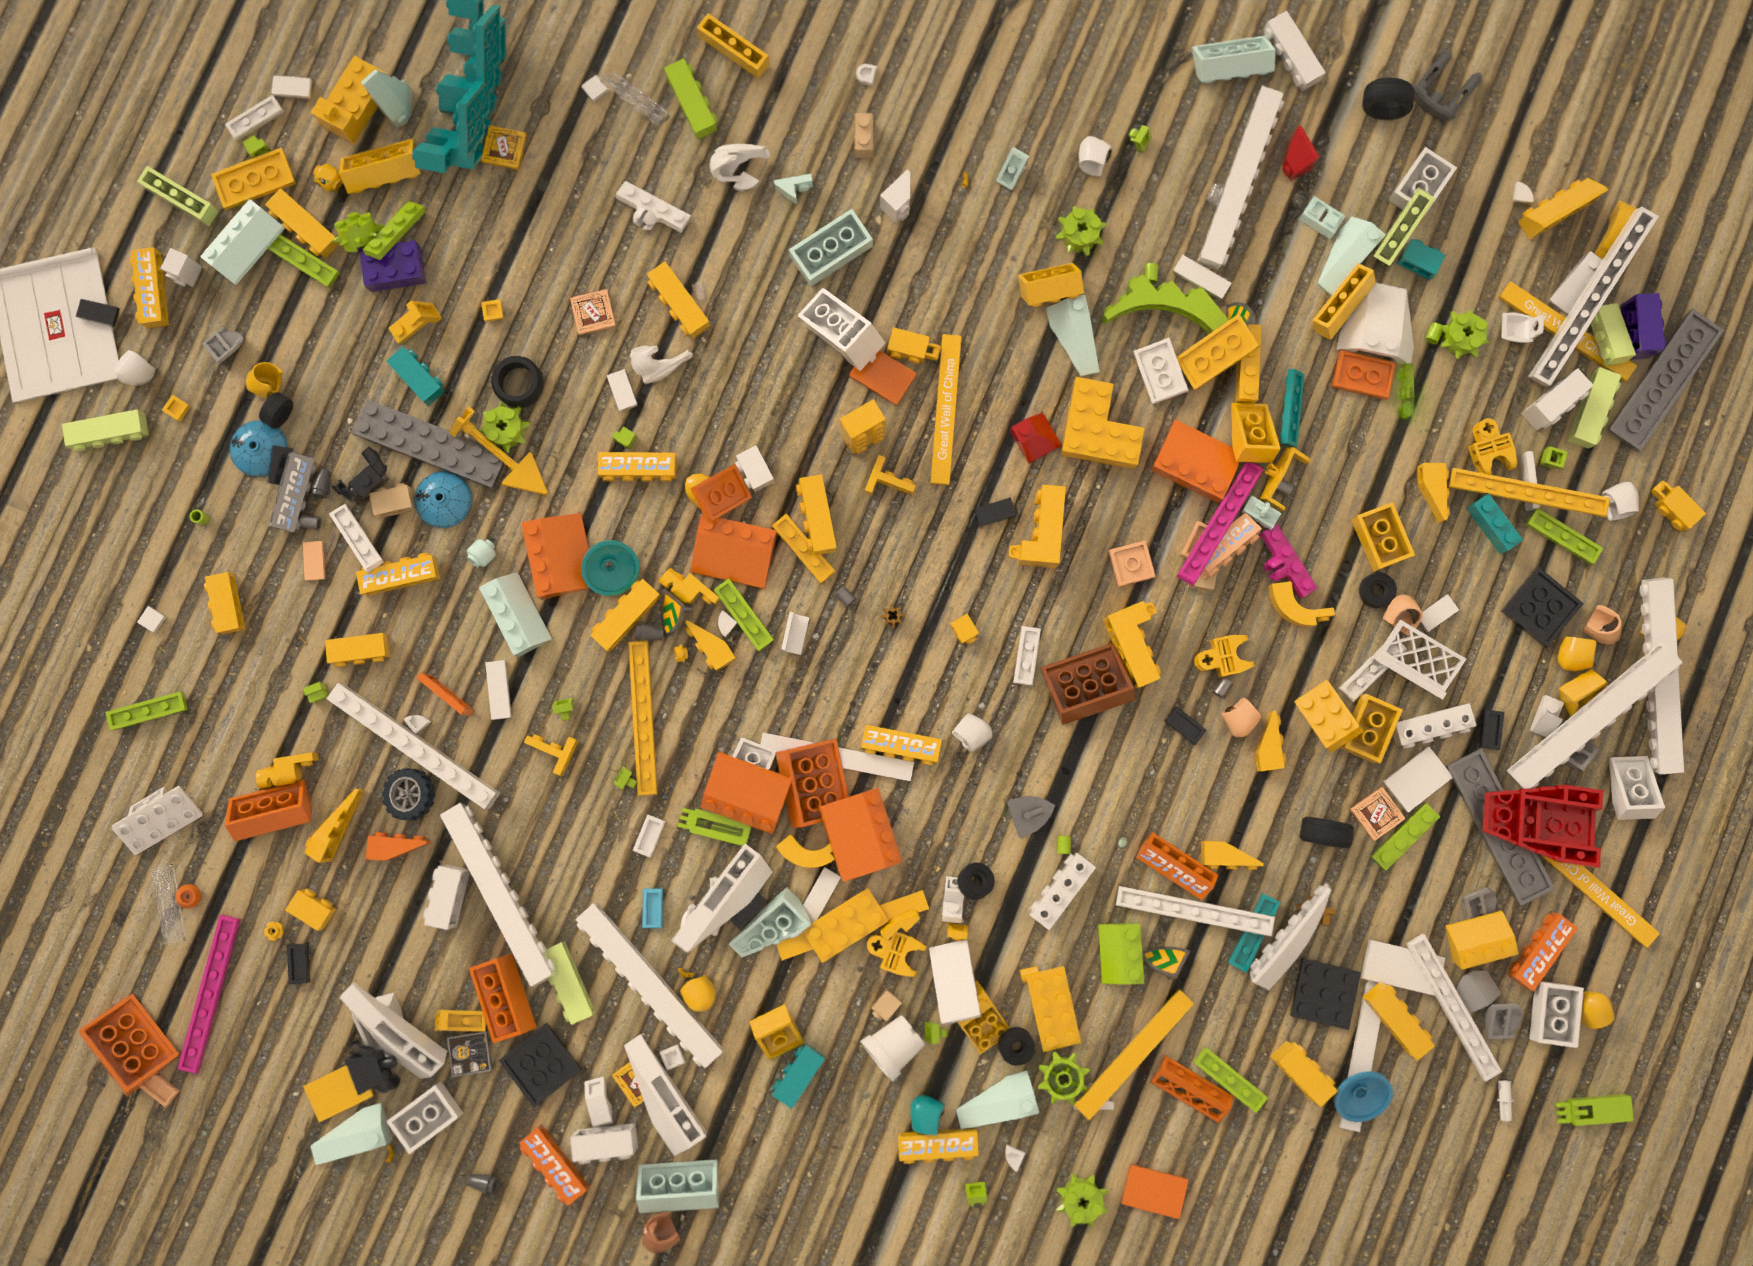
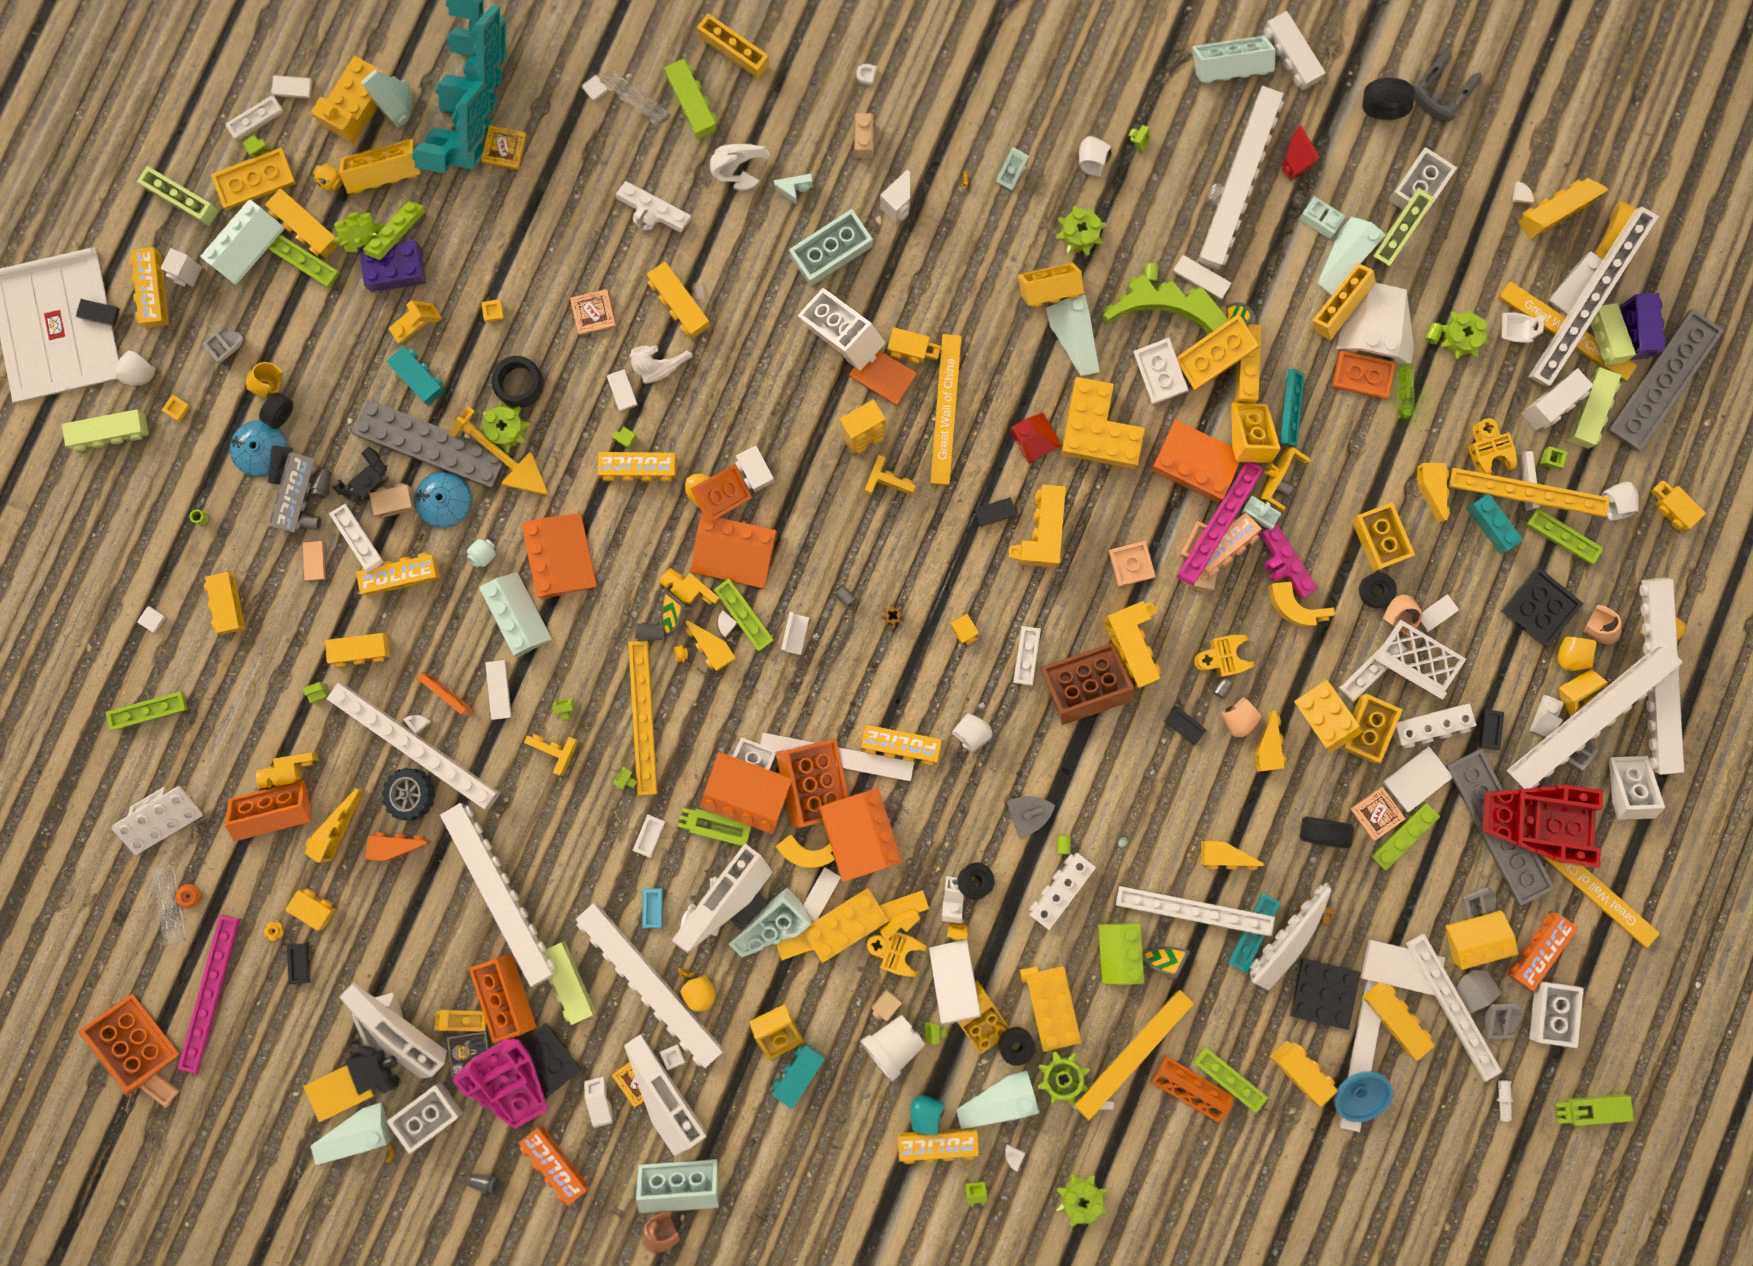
(446, 896): white brick -> none
(504, 1083): none -> dark pink wedge
(604, 1143): white brick -> none
(614, 578): teal dish -> none
(625, 615): yellow brick -> none
(798, 543): yellow tile -> none
(817, 515): yellow brick -> none
(1154, 1191): orange tile -> none
(1177, 866): orange brick -> none
(1421, 259): teal brick -> none
(1596, 1010): yellow piece -> none

